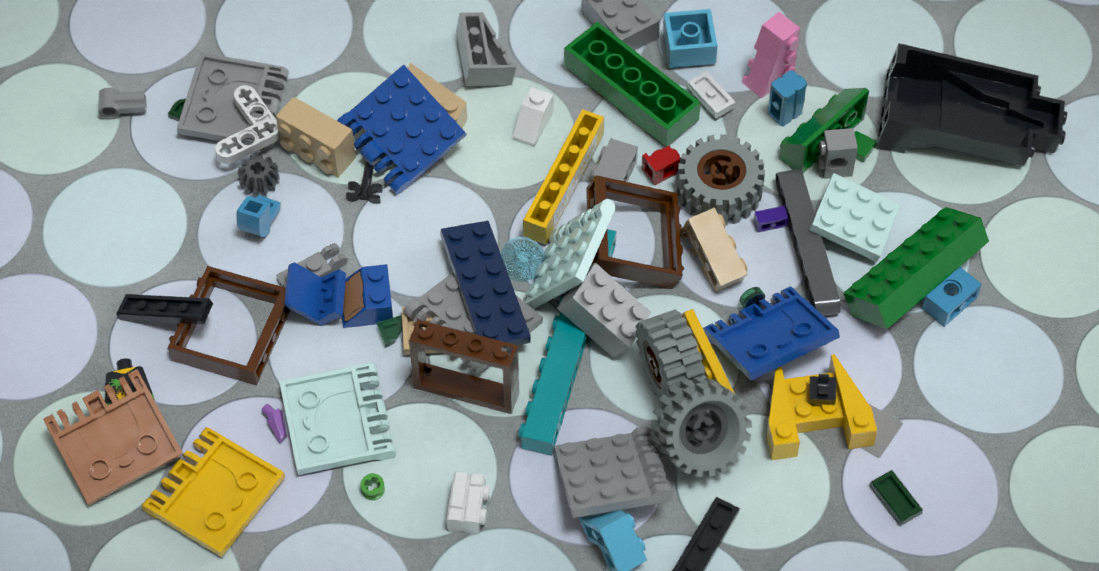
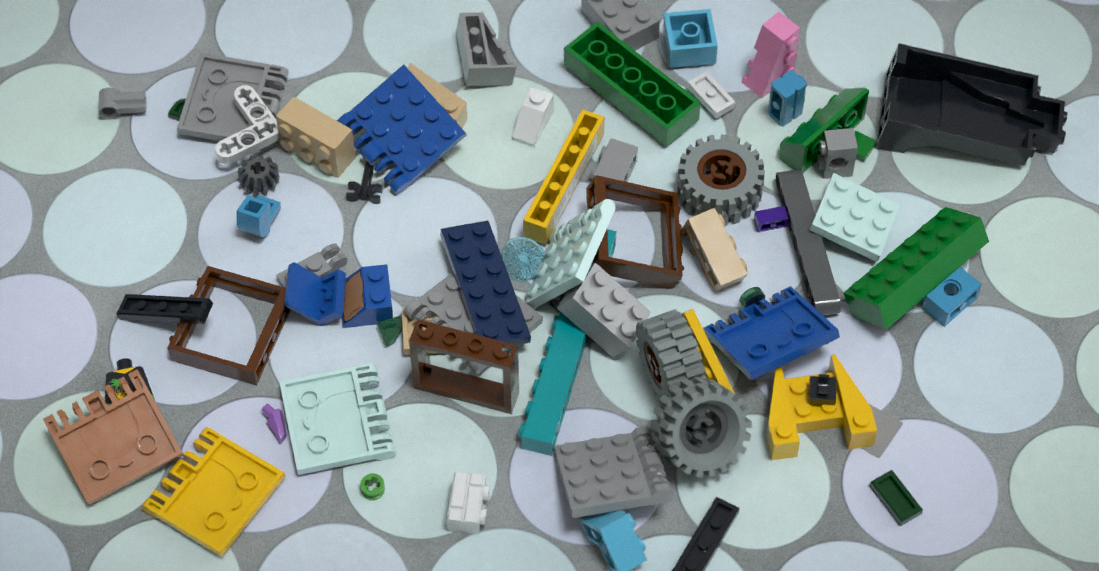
(661, 164): red brick -> none

